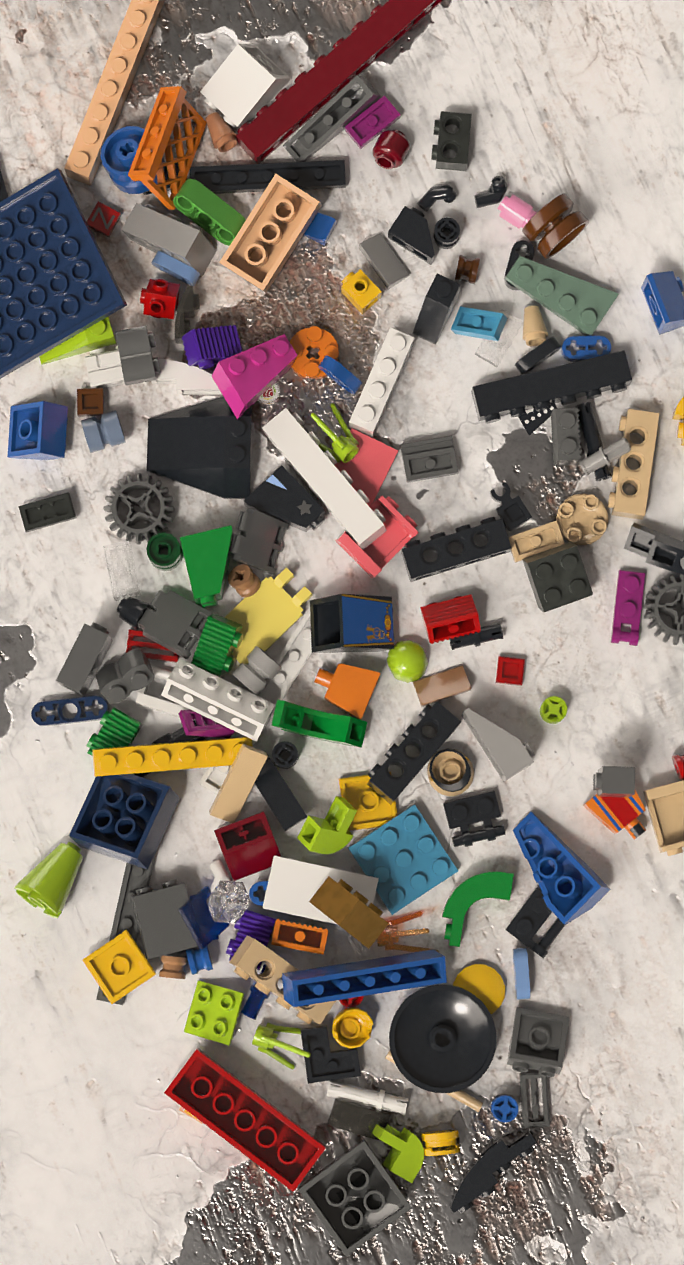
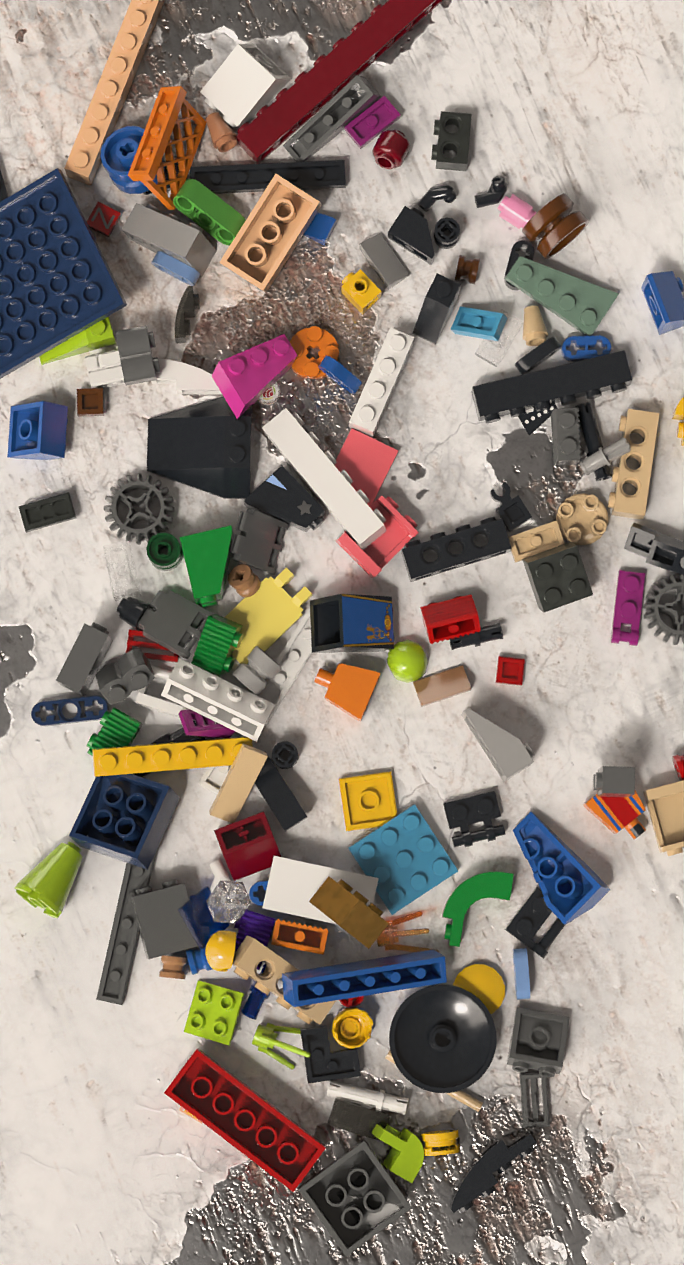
(103, 431): sand blue wheel -> none
(119, 966): yellow tile -> none
(160, 298): red brick -> none
(211, 345): dark purple brick -> none
(221, 950): none -> yellow hair
(319, 724): green arch -> none
(331, 833): lime brick -> none
(344, 447): lime plant -> none
(391, 787): black brick -> none
(429, 459): dark grey plate -> none
(450, 772): tan piece -> none
(508, 1109): blue wheel -> none
(556, 707): lime wheel -> none

